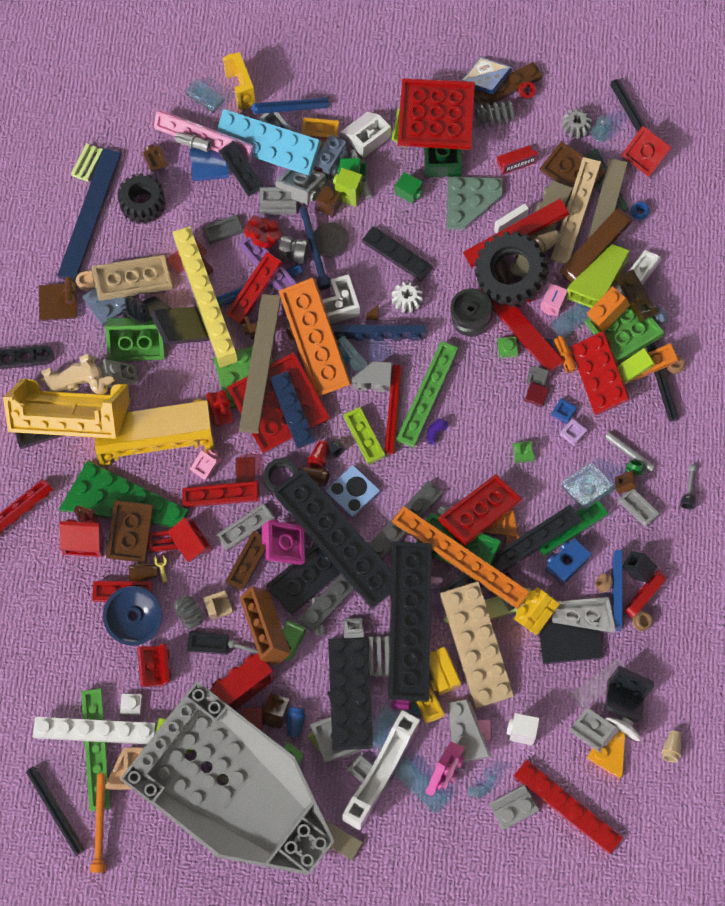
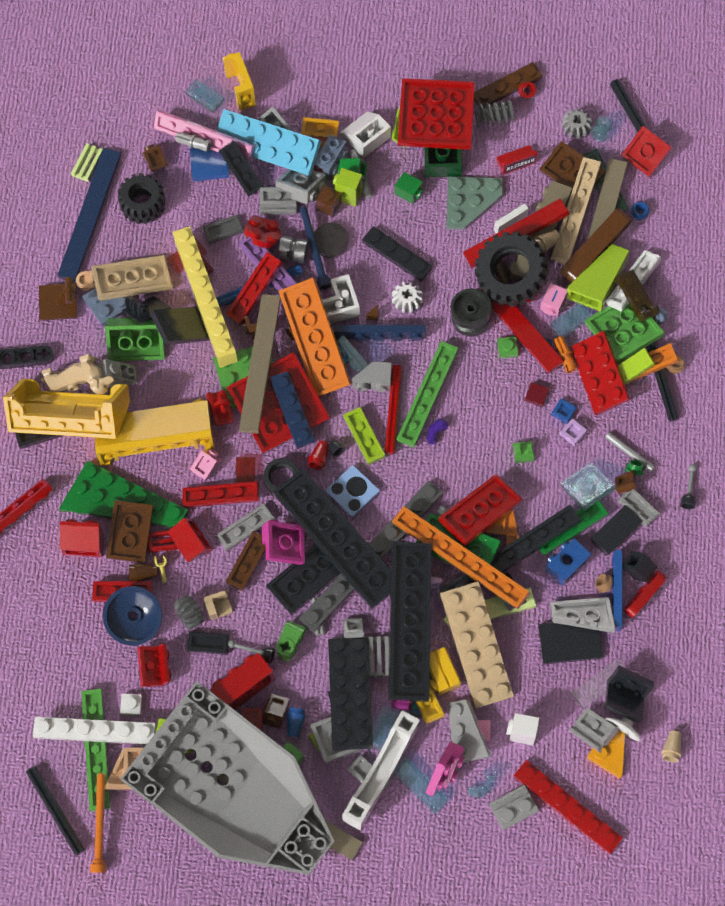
(84, 514): clear red tile -> none
(265, 625): dark orange brick -> none
(290, 105): blue axle -> none
(319, 475): reddish brown cone -> none
(487, 75): tile -> none
(536, 611): yellow brick -> none
(537, 376): dark grey tile -> none
(608, 309): orange brick -> none
(615, 530): none -> black piece
(642, 621): medium nougat plate -> none

